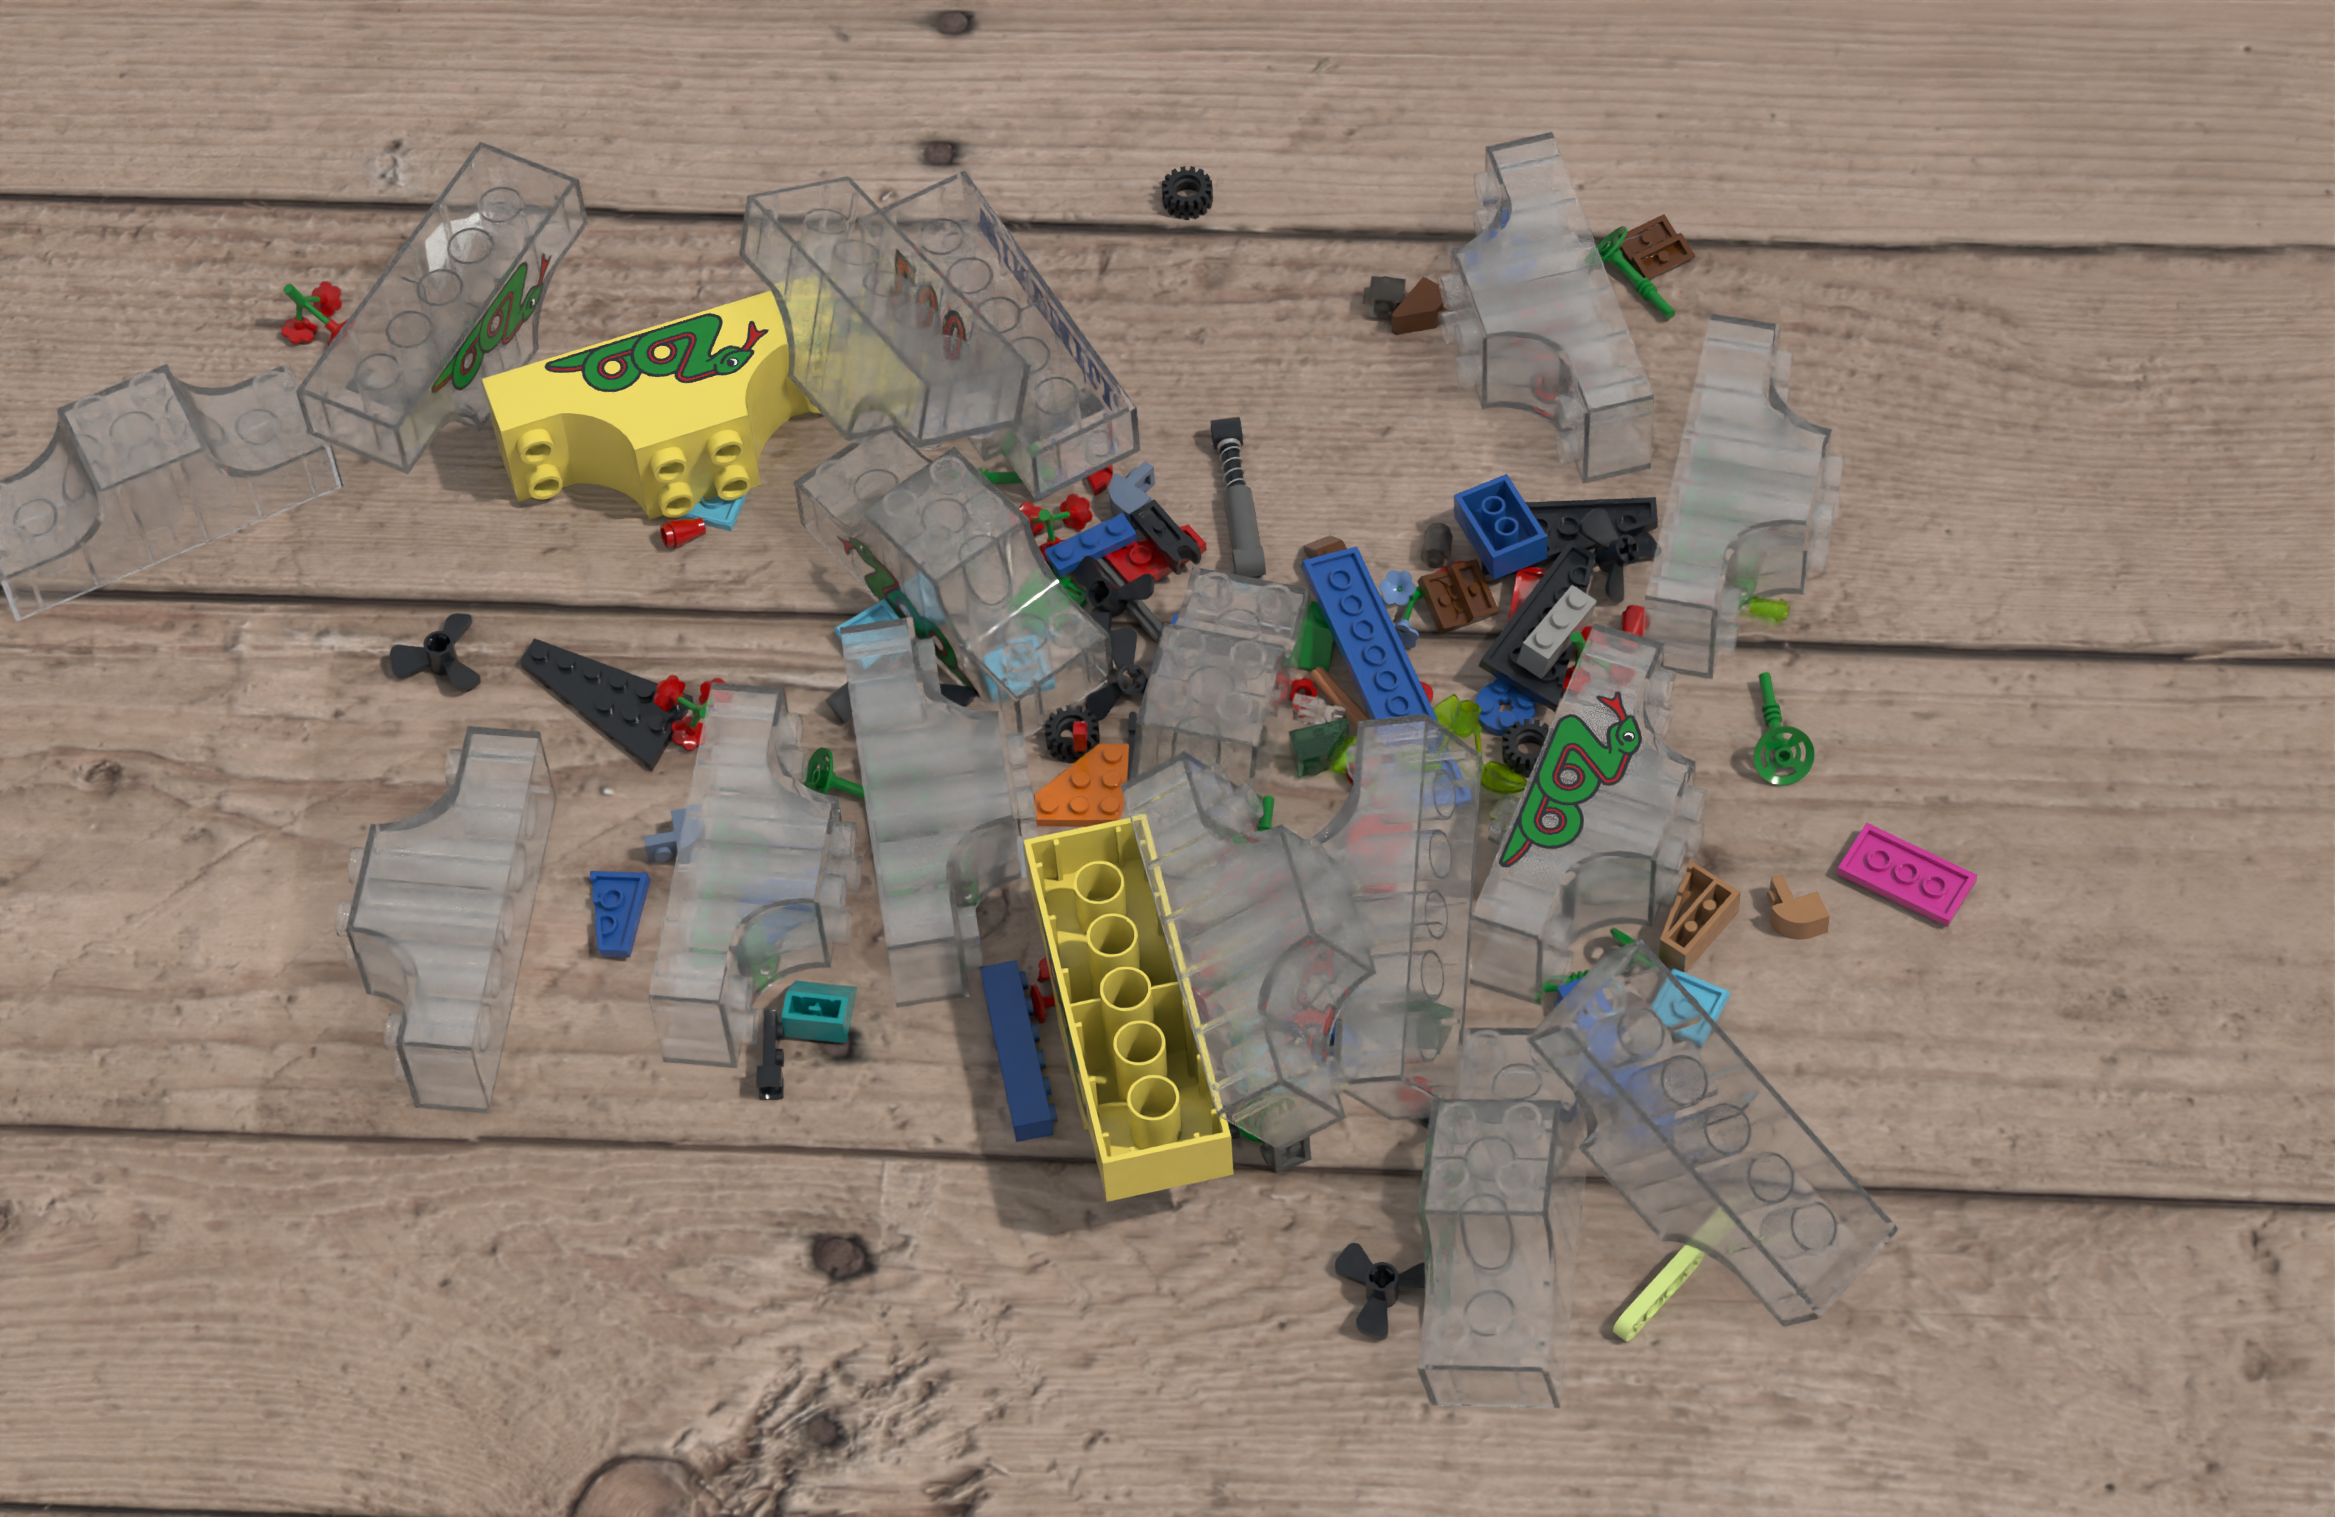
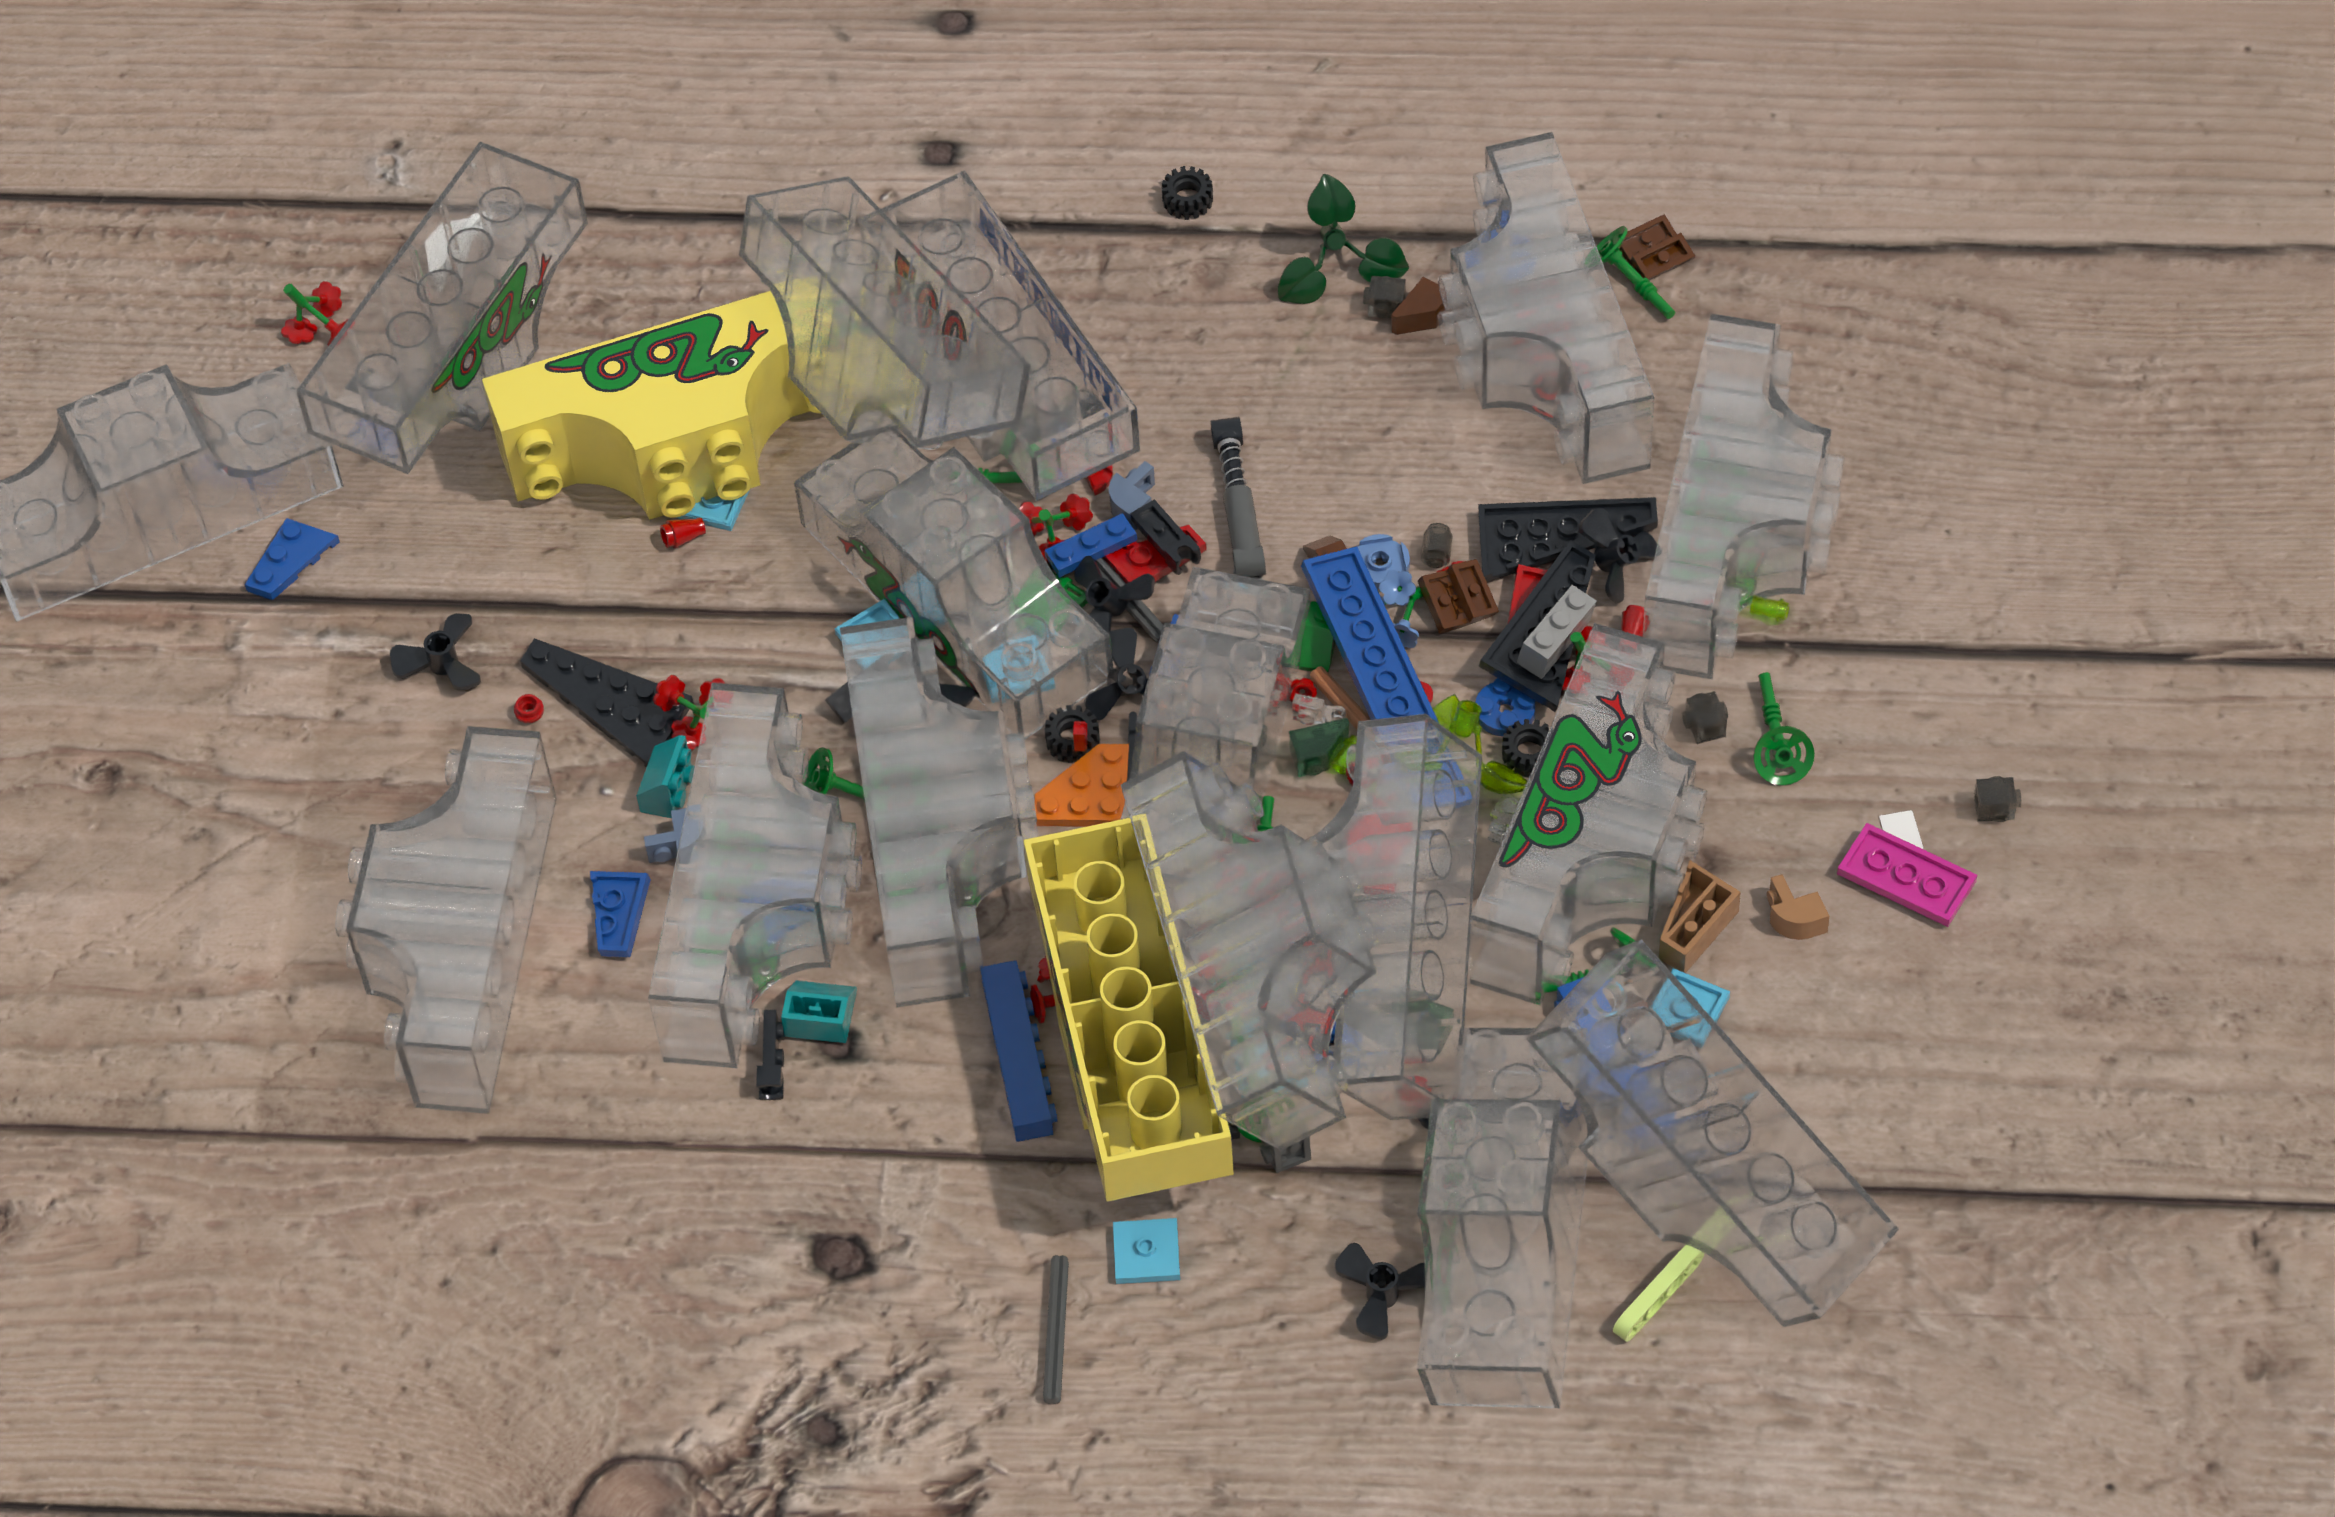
(287, 555): none -> blue wing
(527, 702): none -> red plate
(666, 778): none -> teal slope
(1055, 1329): none -> dark grey axle
(1146, 1251): none -> medium azure plate
(1326, 206): none -> dark green plant
(1390, 551): none -> medium blue plate
(1500, 526): blue brick -> none
(1705, 717): none -> clear smoke brick
(1902, 826): none -> white sticker
(1996, 799): none -> clear smoke brick

